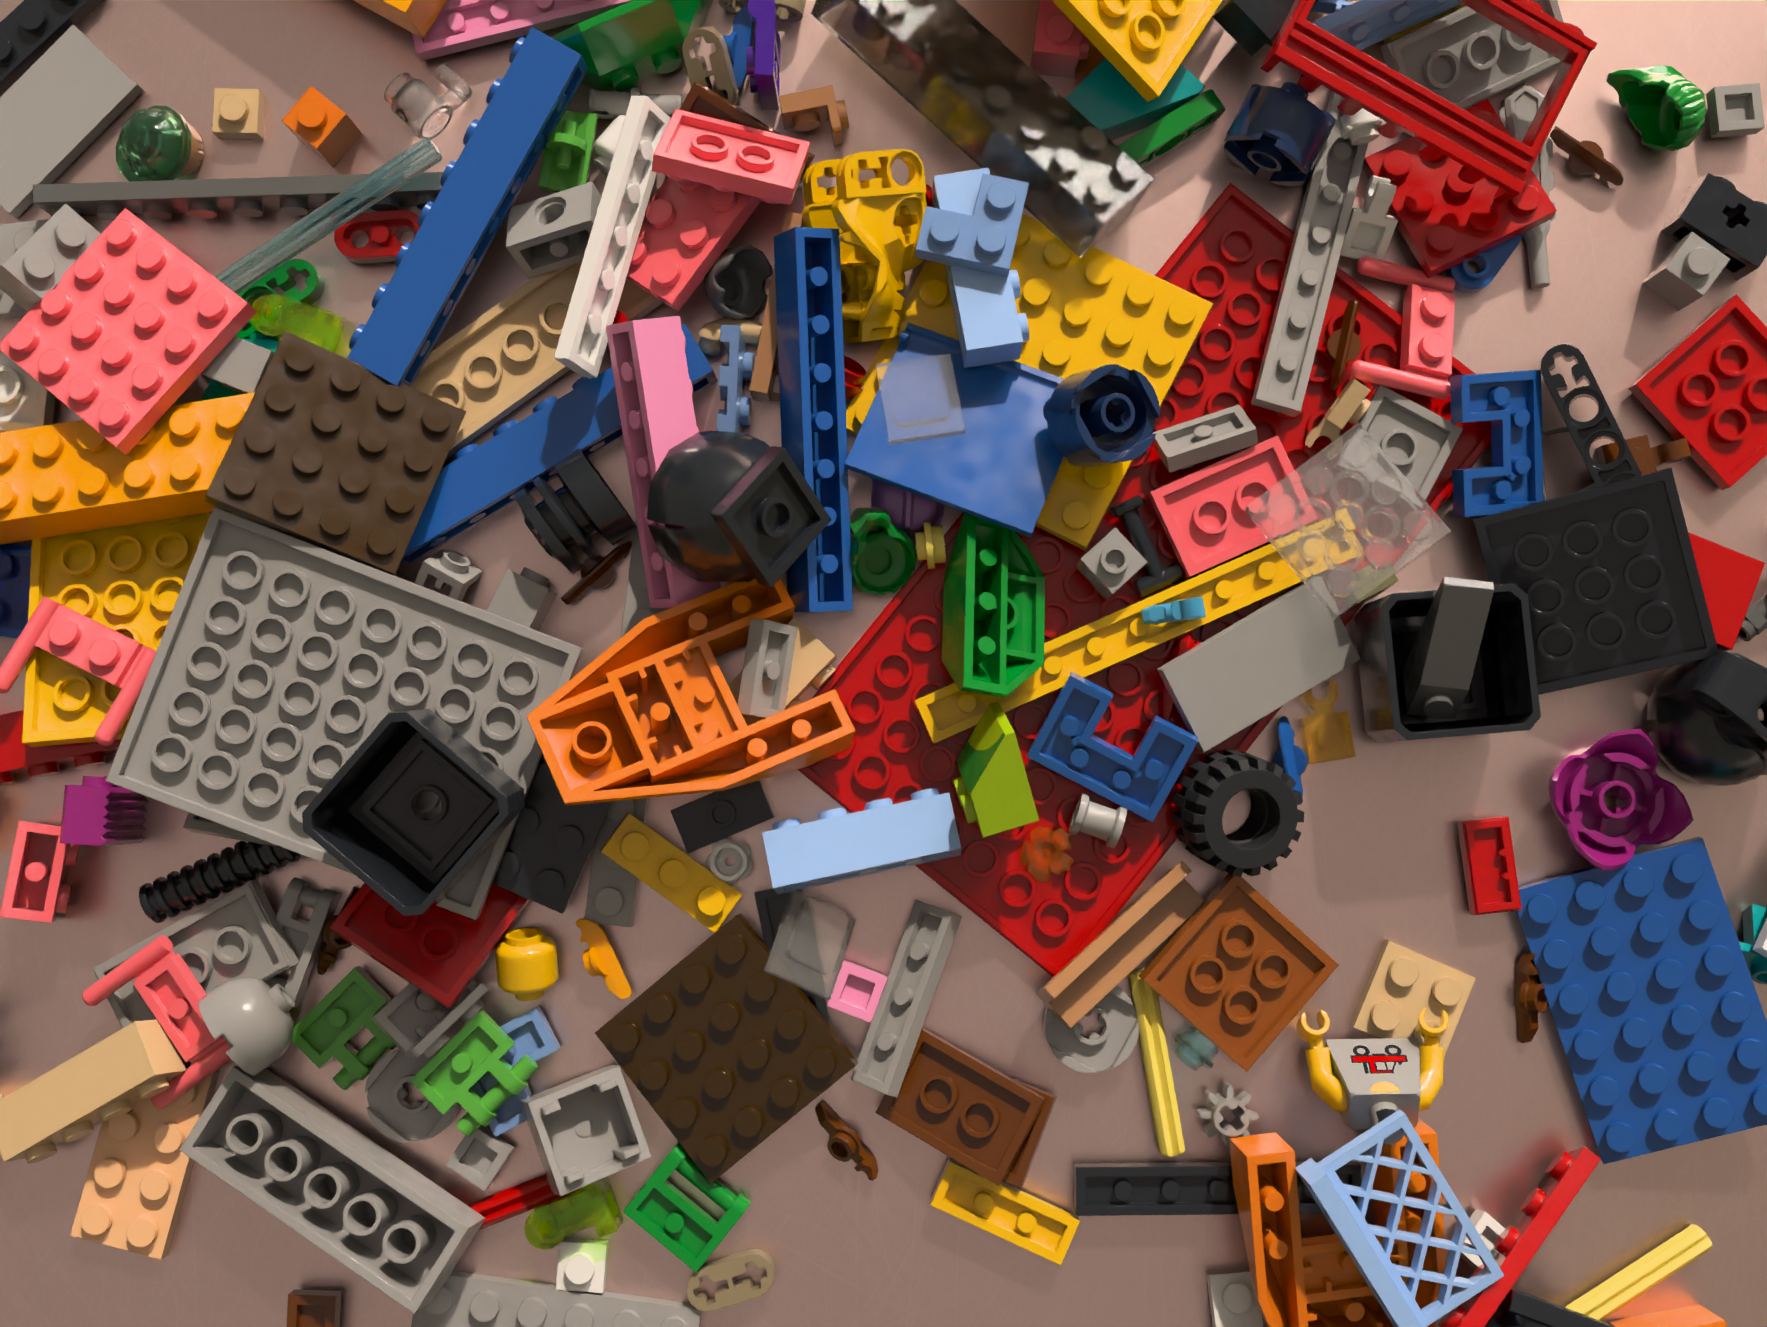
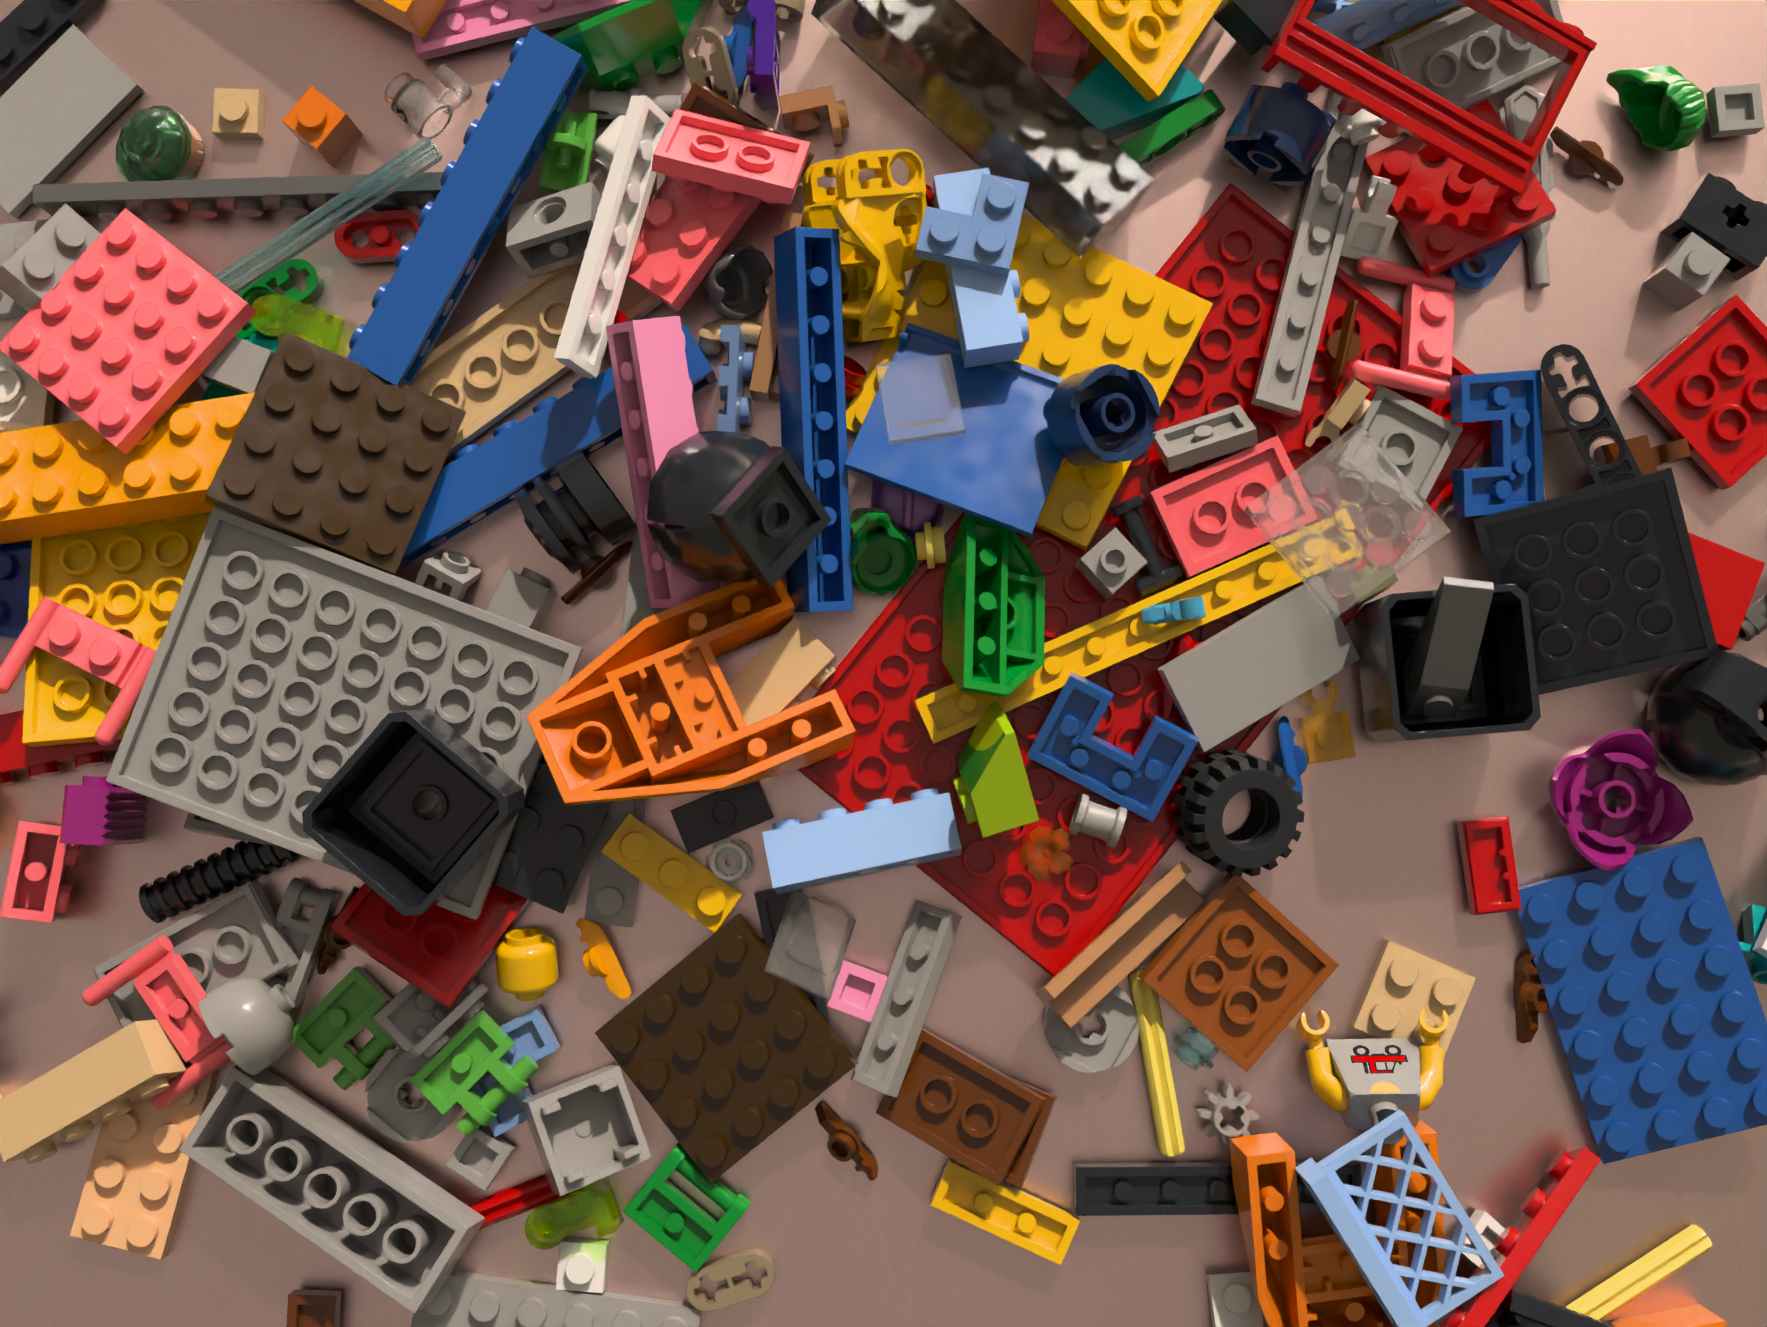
(766, 668): light grey plate -> none

